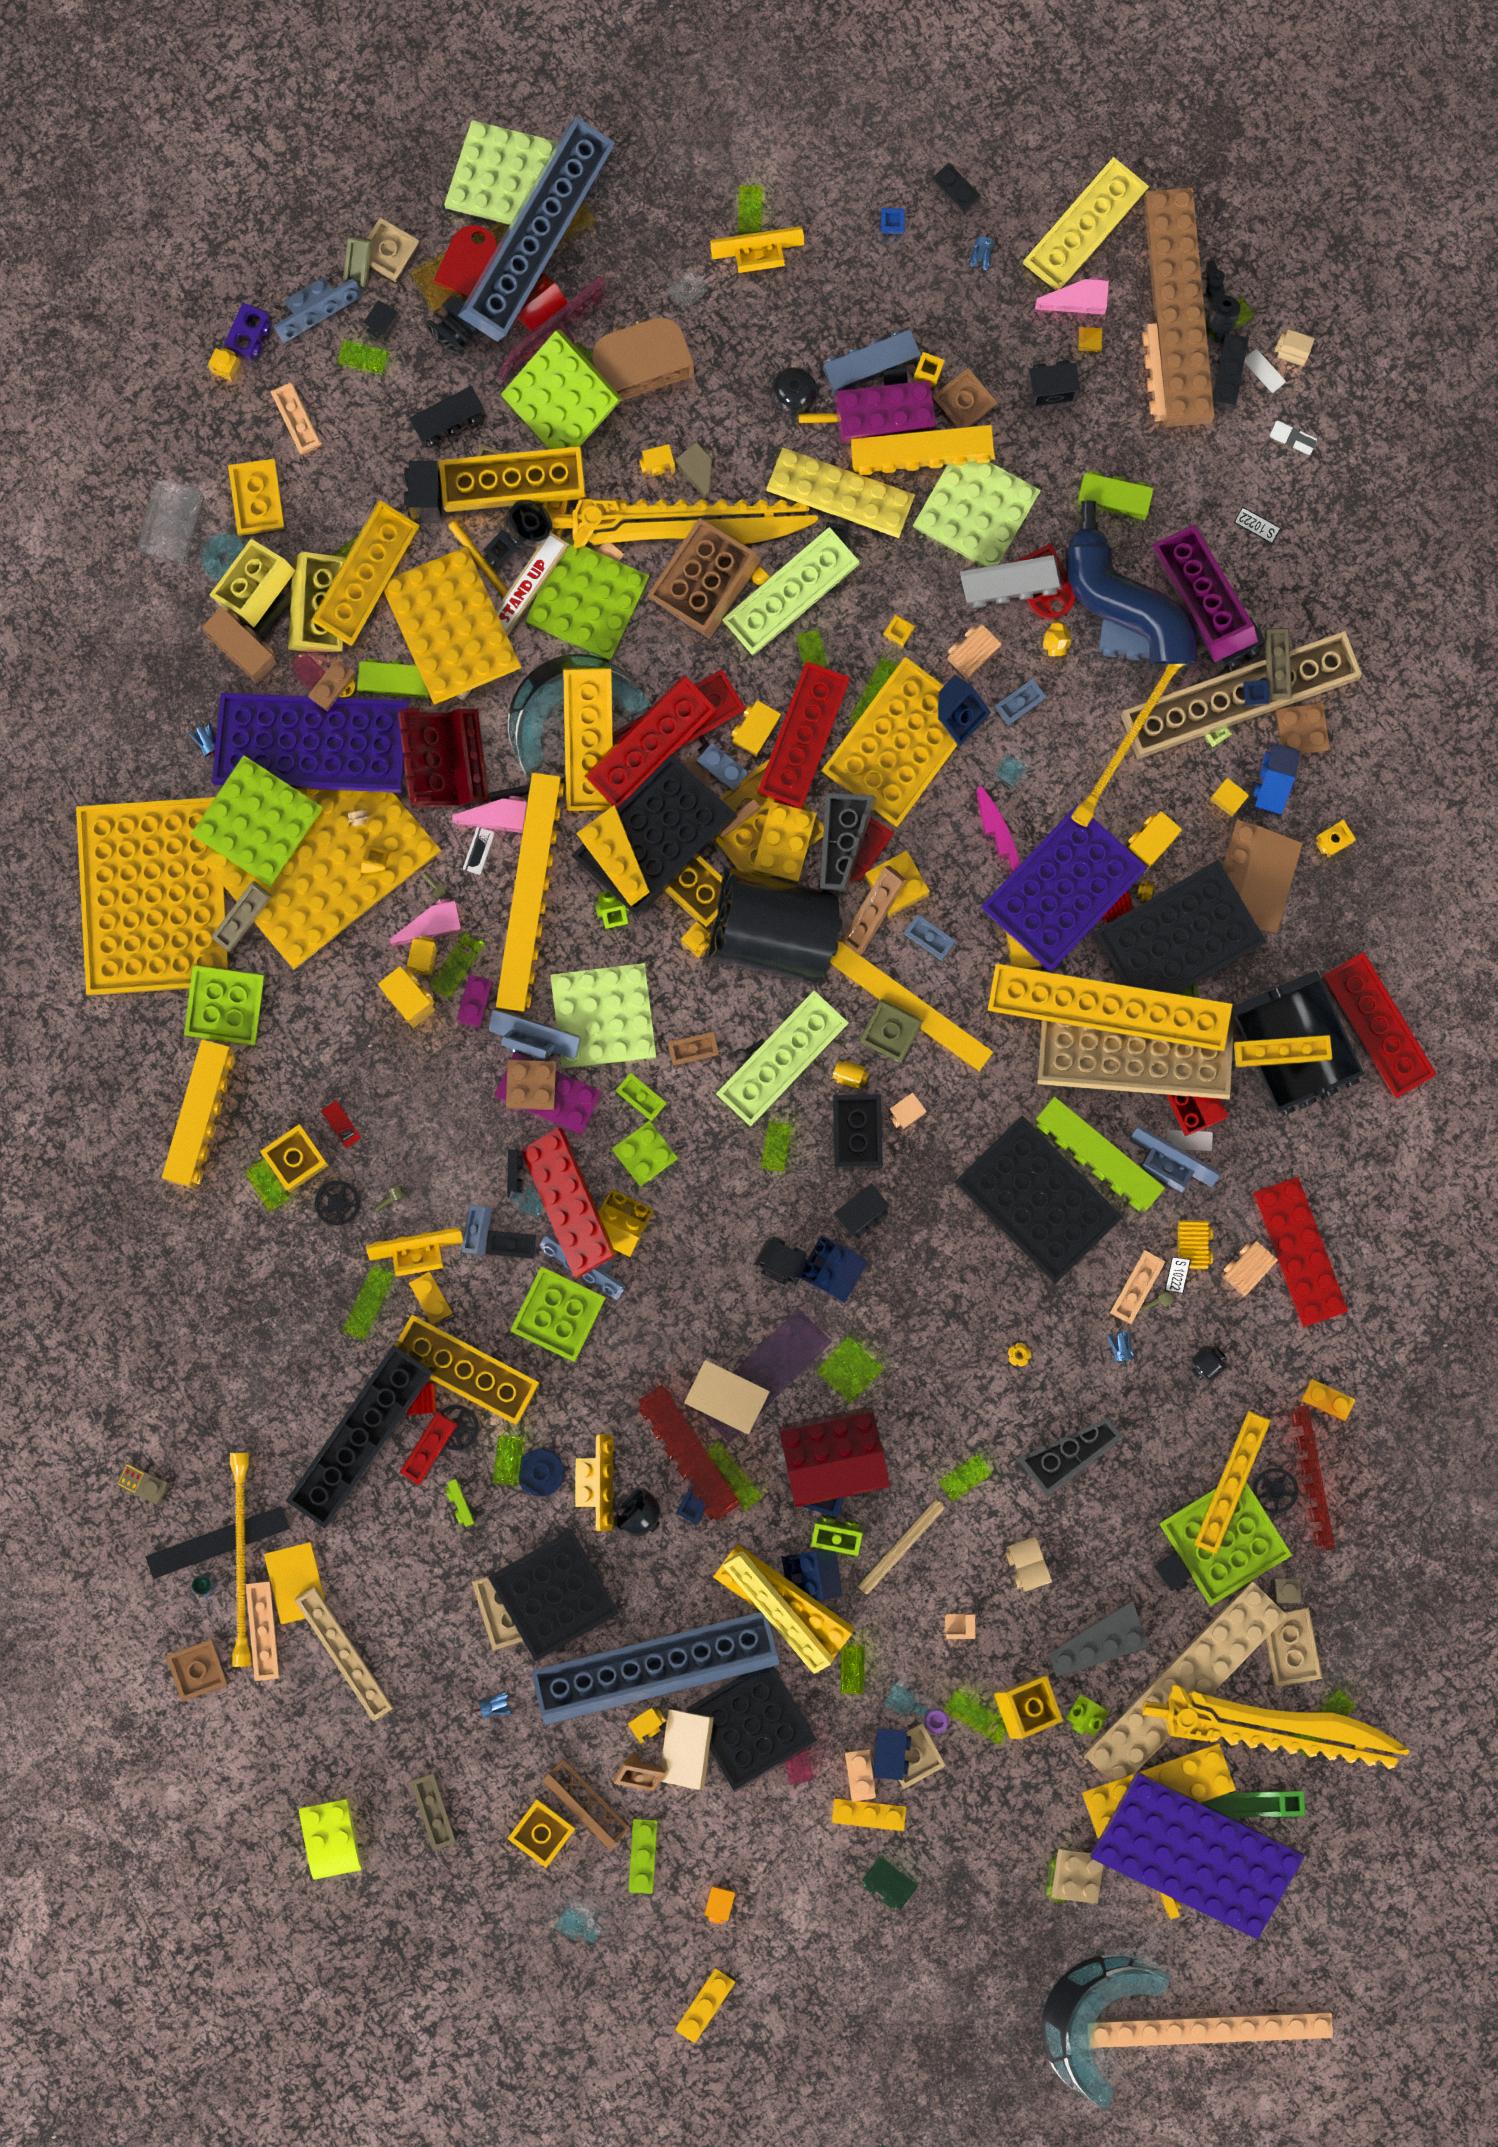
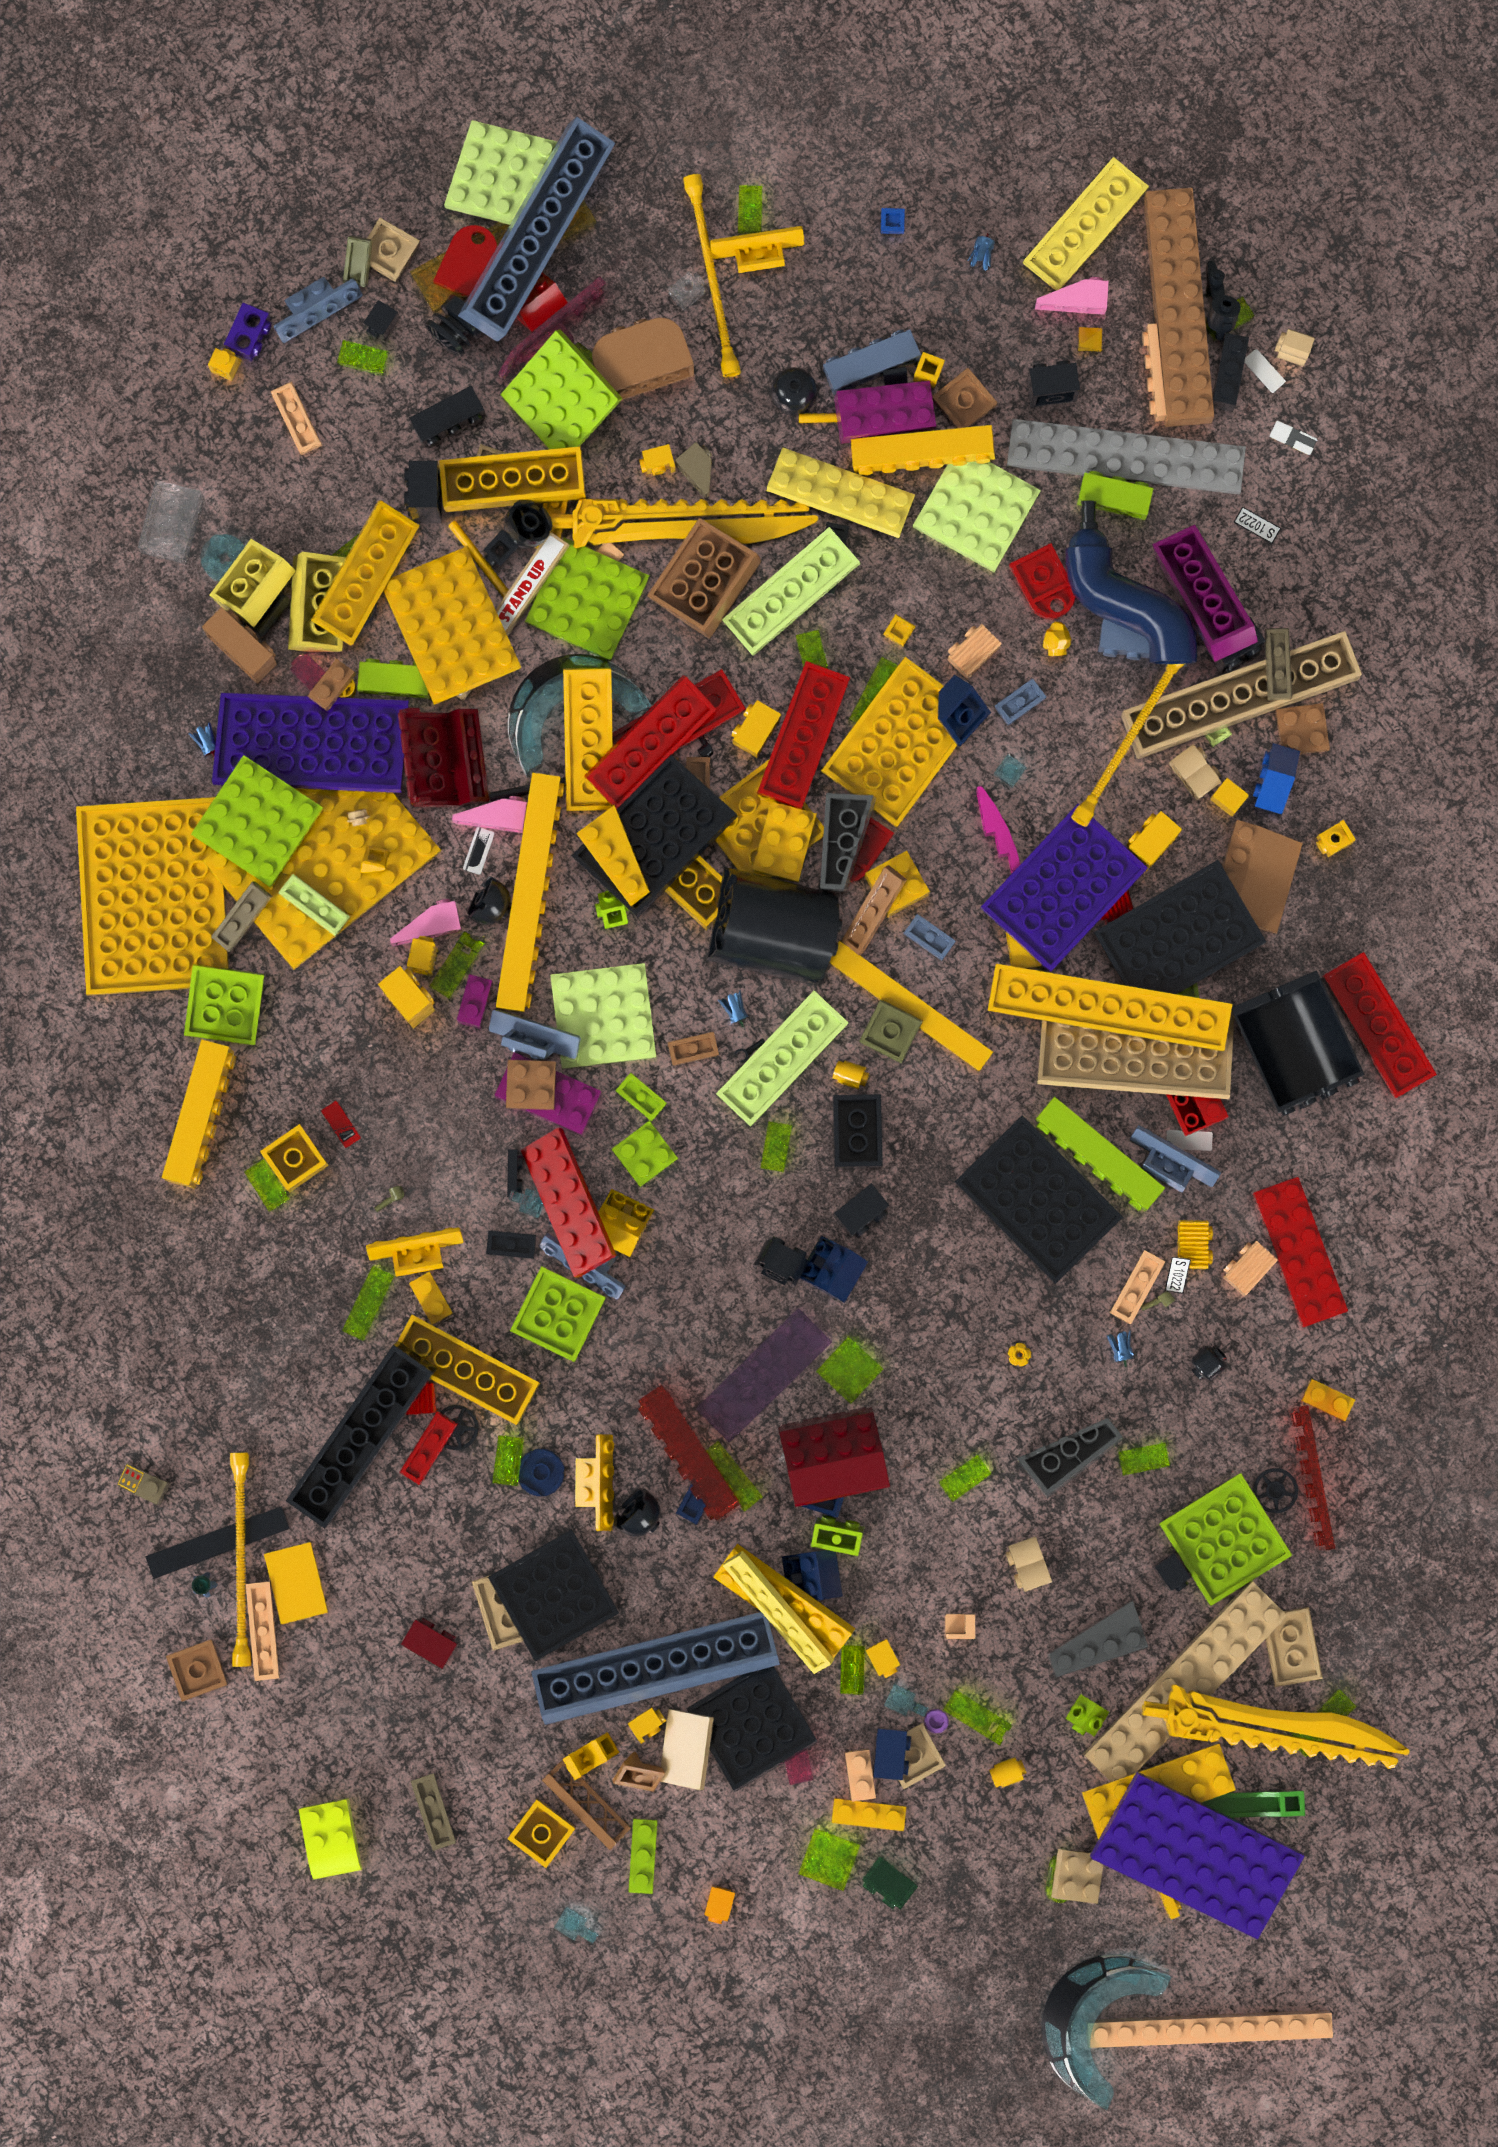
(256, 497): yellow plate -> none
(314, 905): none -> yellowish green tile
(337, 1203): black wheel -> none
(344, 1653): tan tile -> none
(430, 1643): none -> dark red brick
(440, 892): olive hand -> none
(455, 1494): lime plate -> none
(476, 1230): sand blue plate -> none
(490, 903): none -> black cylinder
(494, 1705): flat silver piece -> none
(590, 1755): none -> yellow brick
(694, 188): none -> yellow hose
(696, 939): yellow brick -> none
(705, 2005): yellow plate -> none
(722, 767): sand blue plate -> none
(726, 1397): tan tile -> none
(735, 1008): none -> flat silver piece
(745, 811): medium nougat plate -> none
(760, 576): yellow hinge -> none
(829, 1859): none -> clear neon green plate
(883, 1658): none -> yellow brick
(901, 1546): tan axle -> none
(906, 1112): light nougat brick -> none
(956, 188): black plate -> none
(1007, 1772): none -> yellow brick
(1011, 581): light grey slope -> none
(1028, 1707): yellow brick -> none
(1126, 455): none -> light grey plate
(1143, 1459): none -> clear neon green plate
(1145, 891): yellow plate -> none
(1195, 772): none -> tan brick
(1232, 1482): yellow tile -> none
(1256, 693): dark blue plate -> none
(1283, 1051): yellow plate -> none
(1287, 1590): dark tan brick -> none

